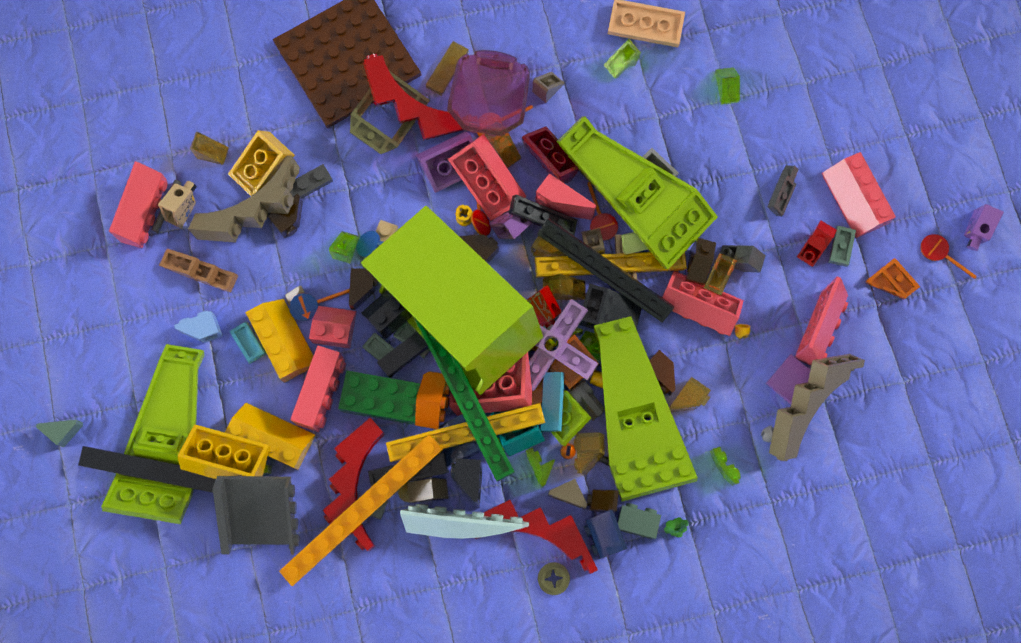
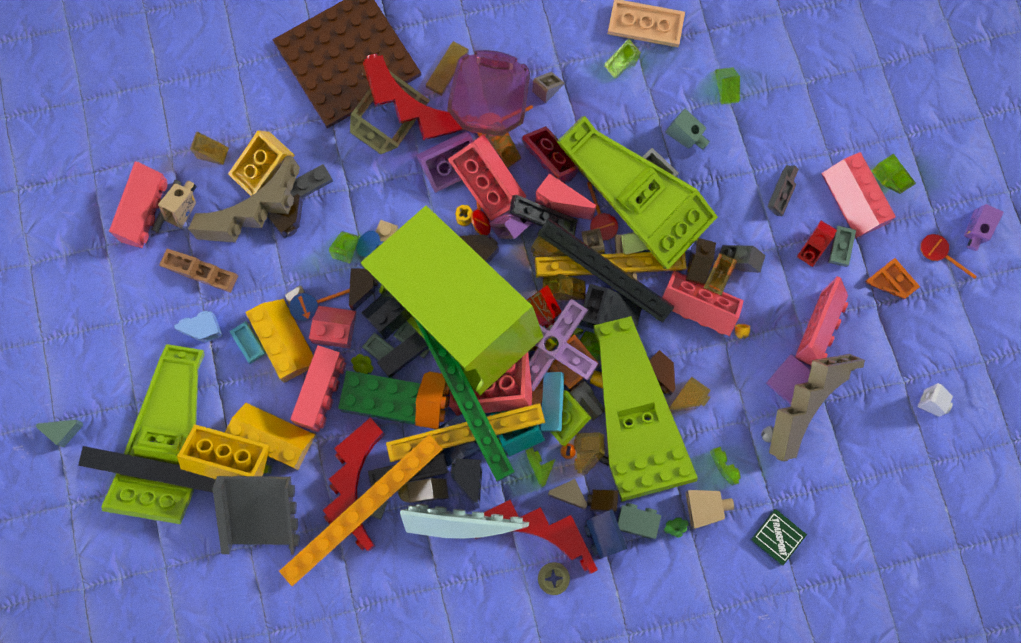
(362, 364): none -> lime plant
(687, 130): none -> sand green torso
(706, 507): none -> tan torso
(778, 537): none -> dark green tile
(893, 175): none -> clear neon green slope
(936, 400): none -> white slope

